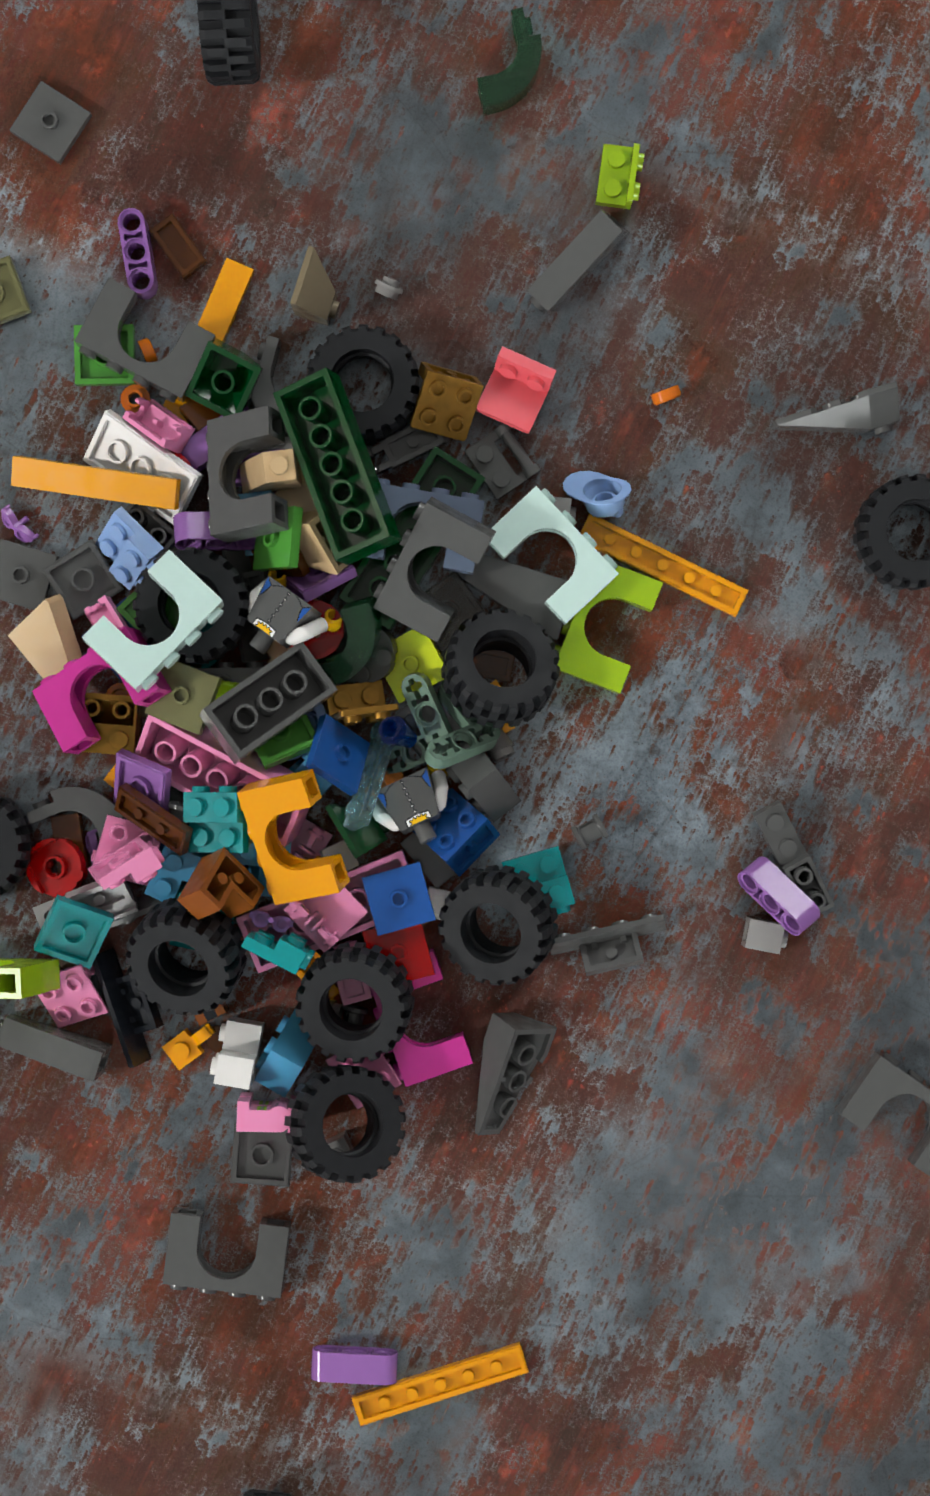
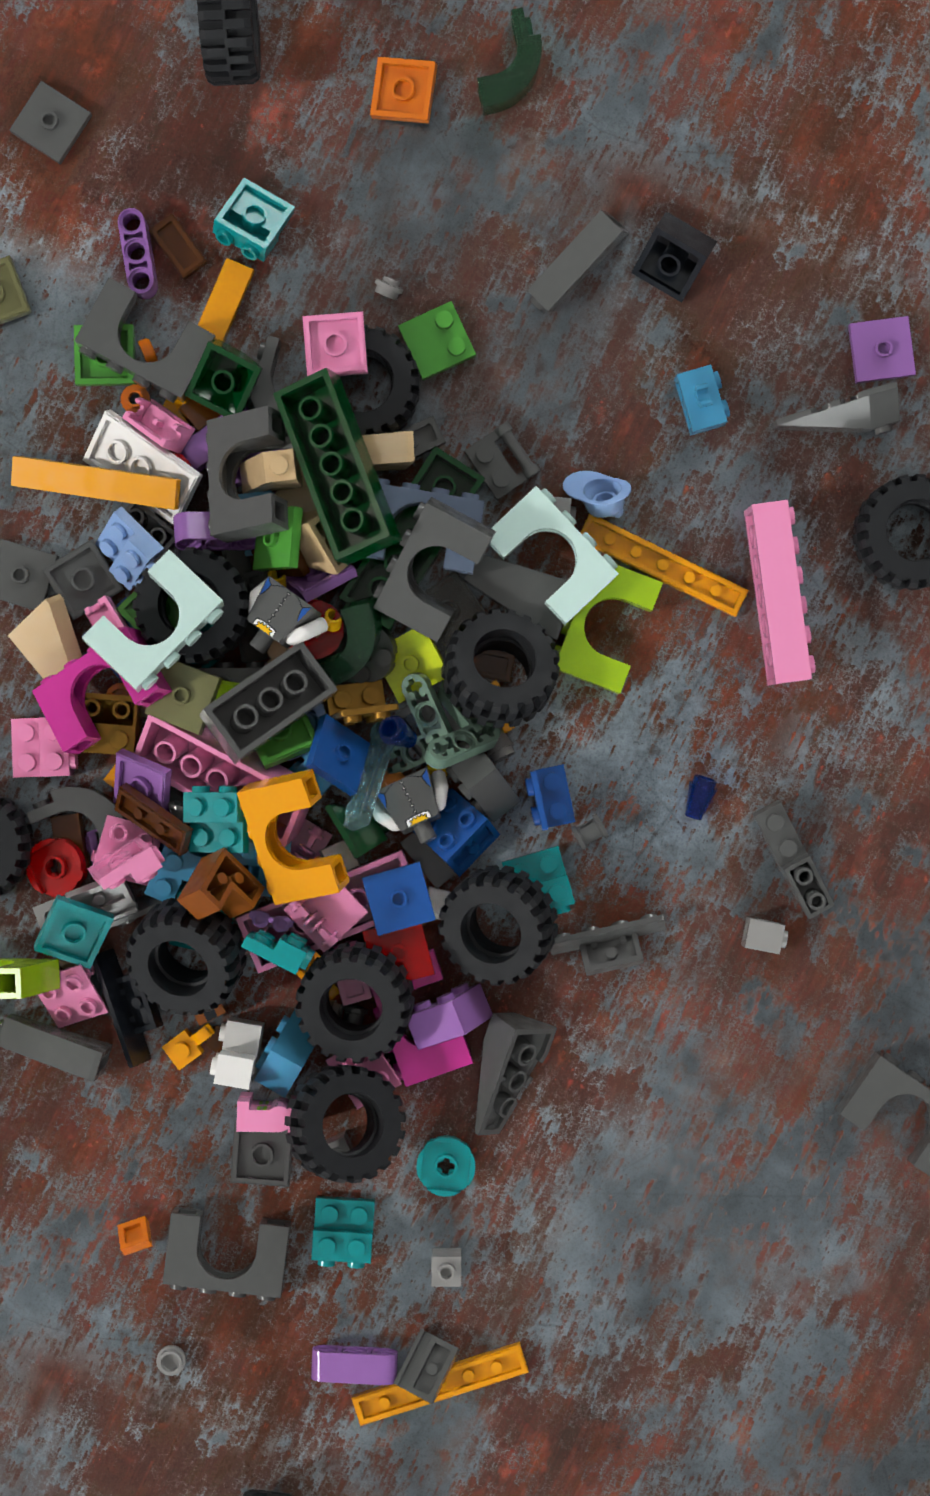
(20, 530): medium lavender piece -> none
(38, 751): none -> bright pink plate
(134, 1235): none -> orange plate
(171, 1360): none -> light grey plate
(252, 220): none -> teal plate
(314, 293): dark tan slope -> none
(335, 343): none -> bright pink plate
(343, 1231): none -> teal plate
(390, 450): none -> tan slope
(403, 90): none -> orange plate
(426, 1366): none -> dark grey plate
(437, 340): none -> bright green plate
(446, 401): pearl gold bracket -> none
(446, 1267): none -> light grey brick
(450, 1017): none -> medium lavender brick
(457, 1177): none -> teal plate
(516, 390): coral bracket -> none
(551, 797): none -> blue bracket
(618, 176): lime bracket -> none
(666, 395): orange tile -> none
(673, 256): none -> black slope
(700, 795): none -> clear blue cone
(702, 399): none -> dark azure brick
(778, 592): none -> bright pink brick
(778, 895): medium lavender beam -> none
(881, 349): none -> medium lavender plate

